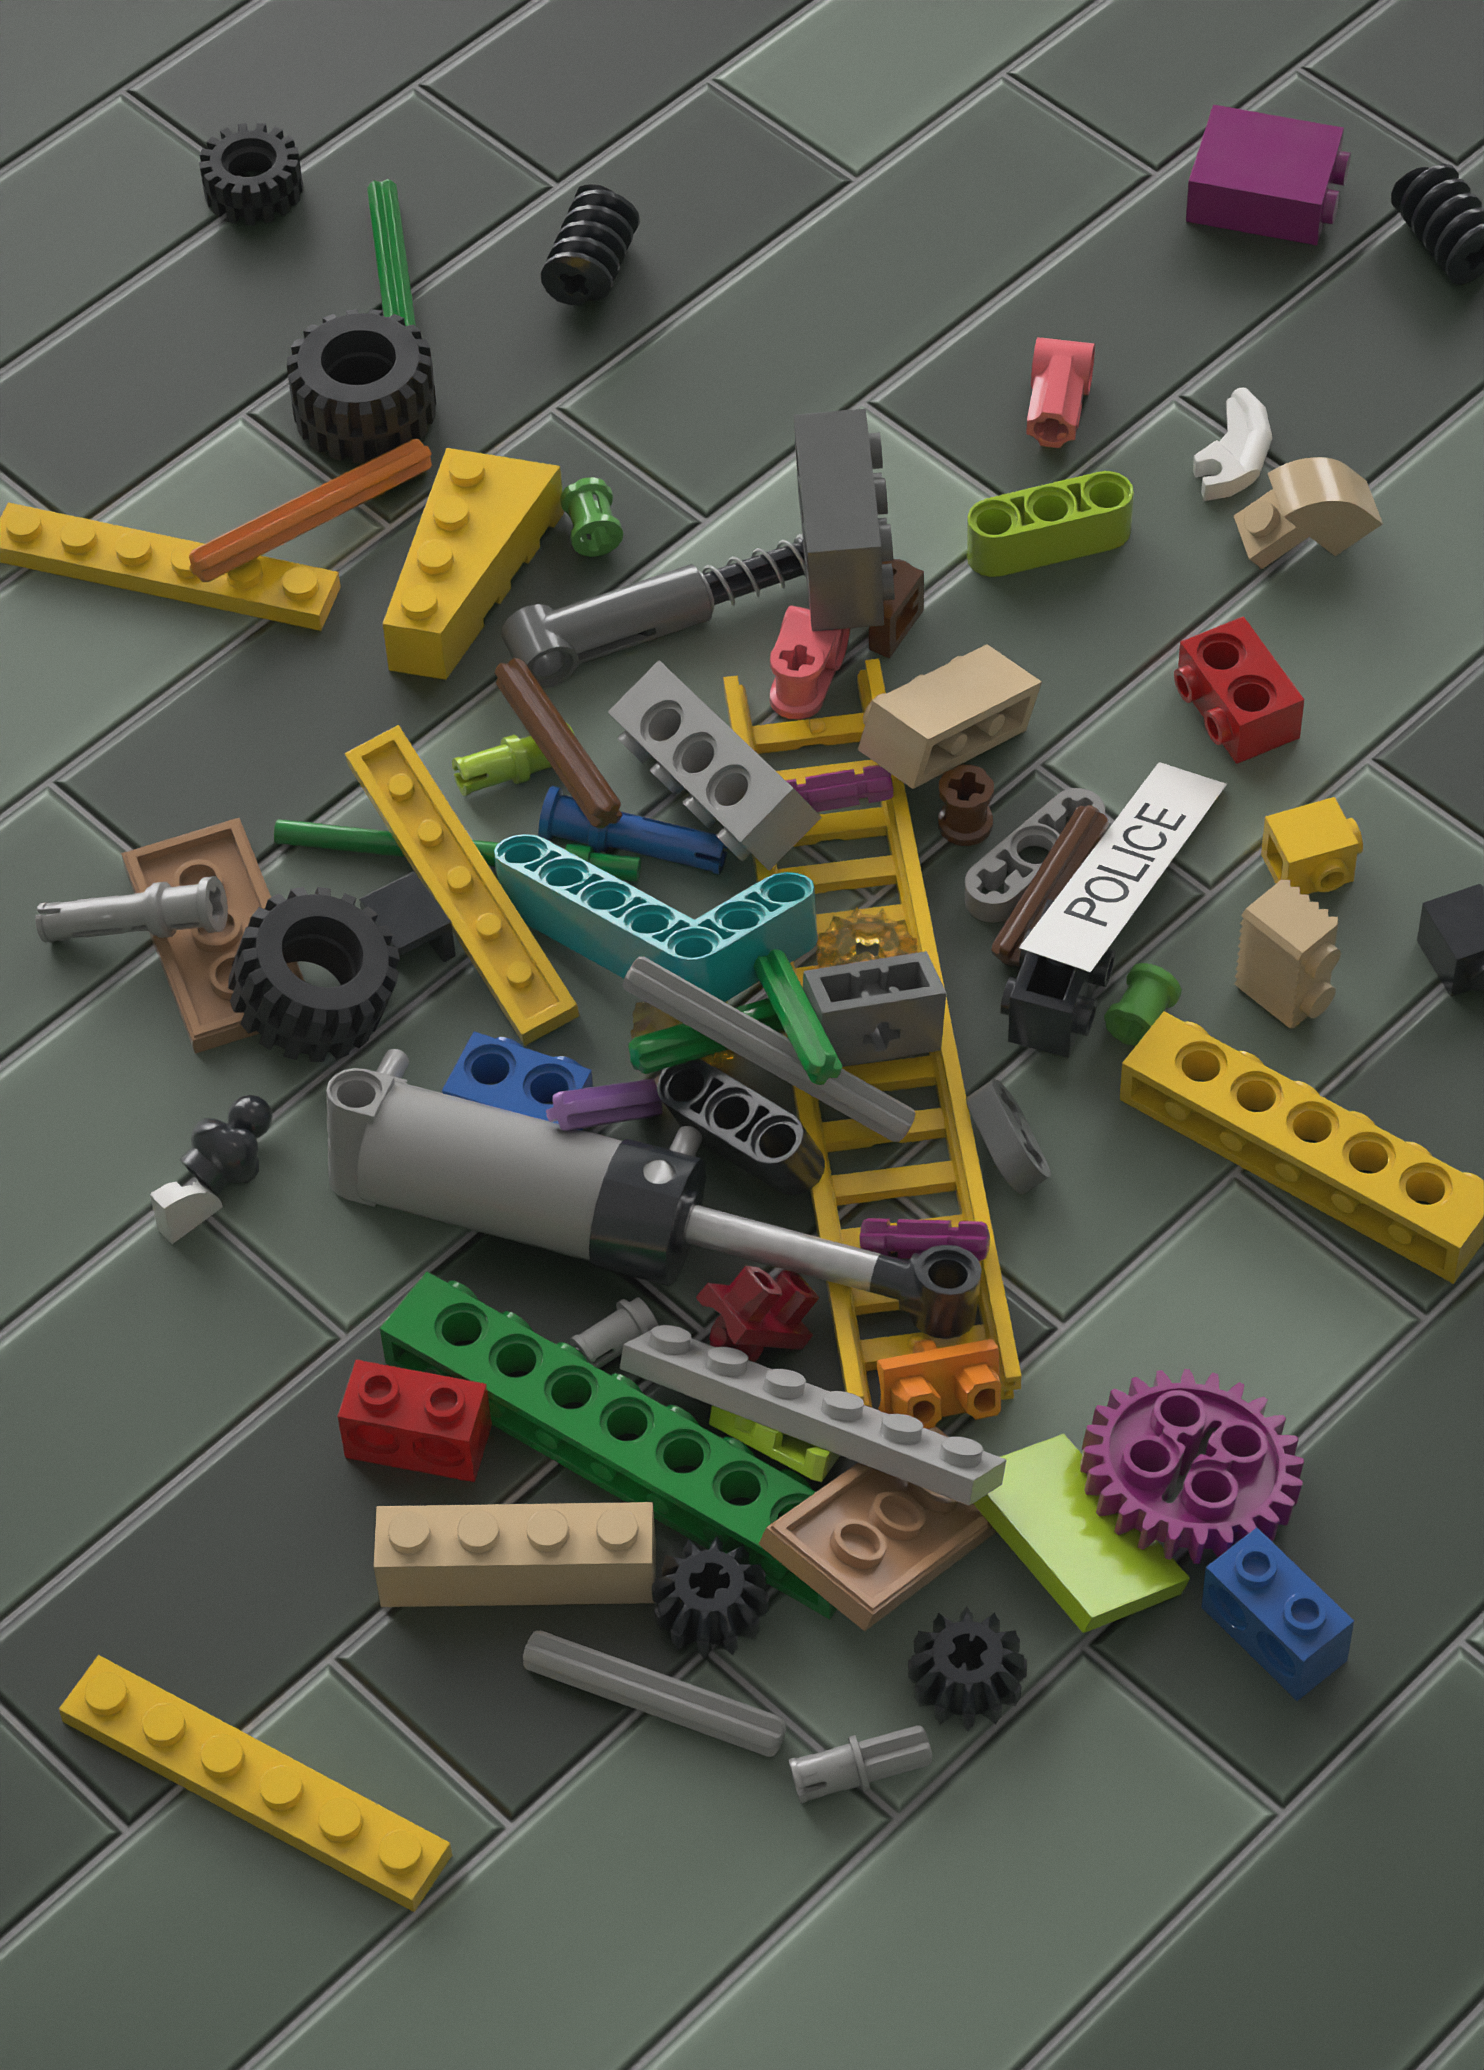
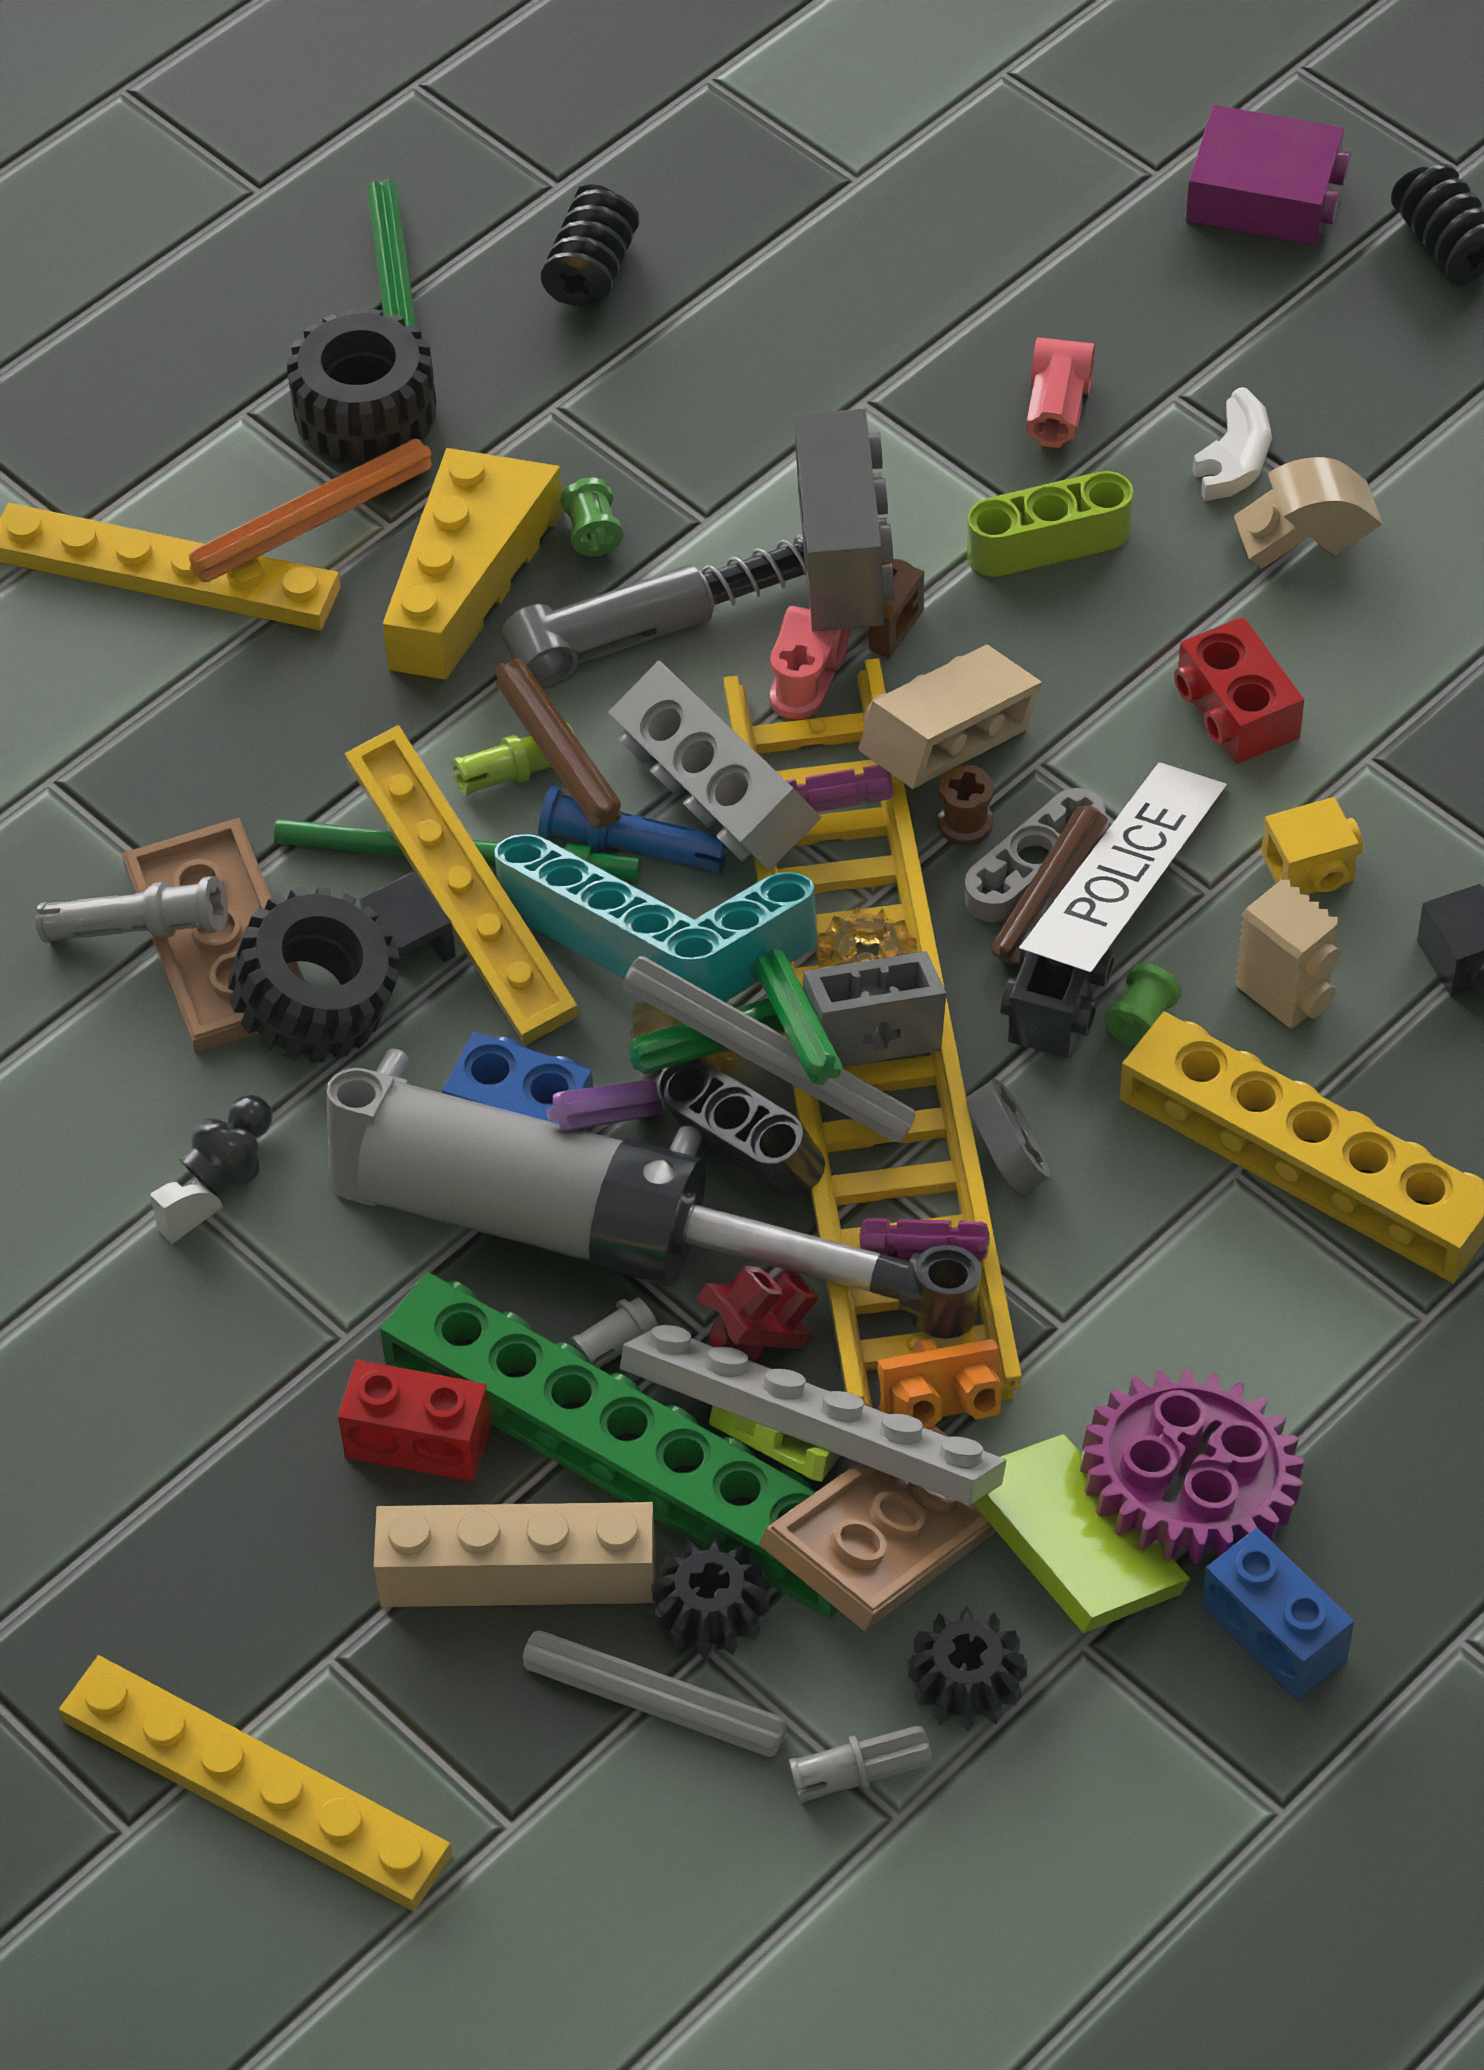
(247, 152): black tyre -> none

